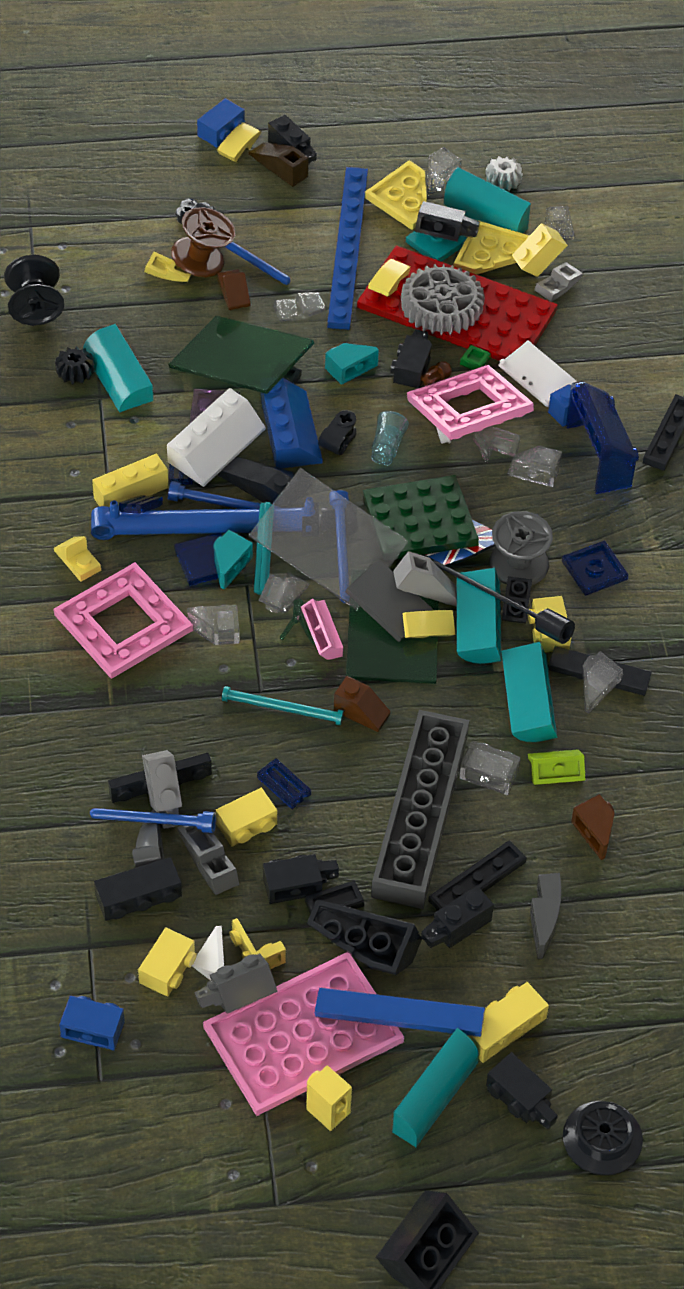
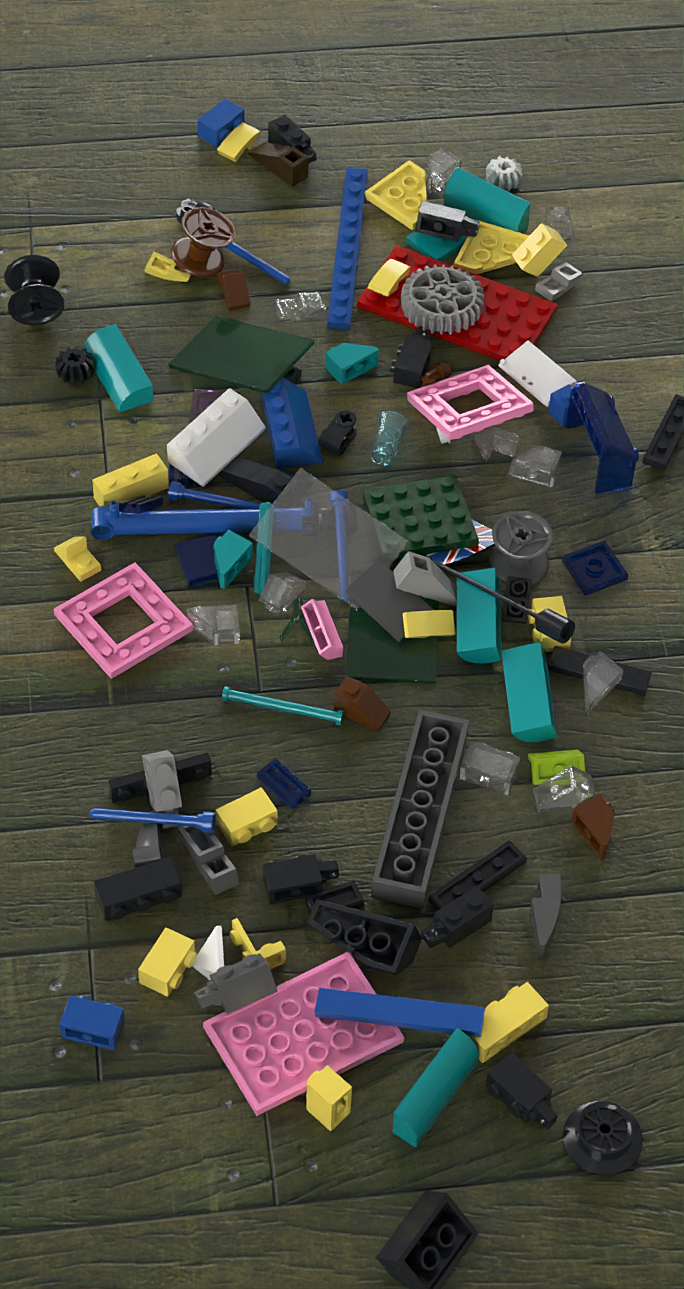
(475, 358): green tile -> none
(564, 791): none -> clear slope

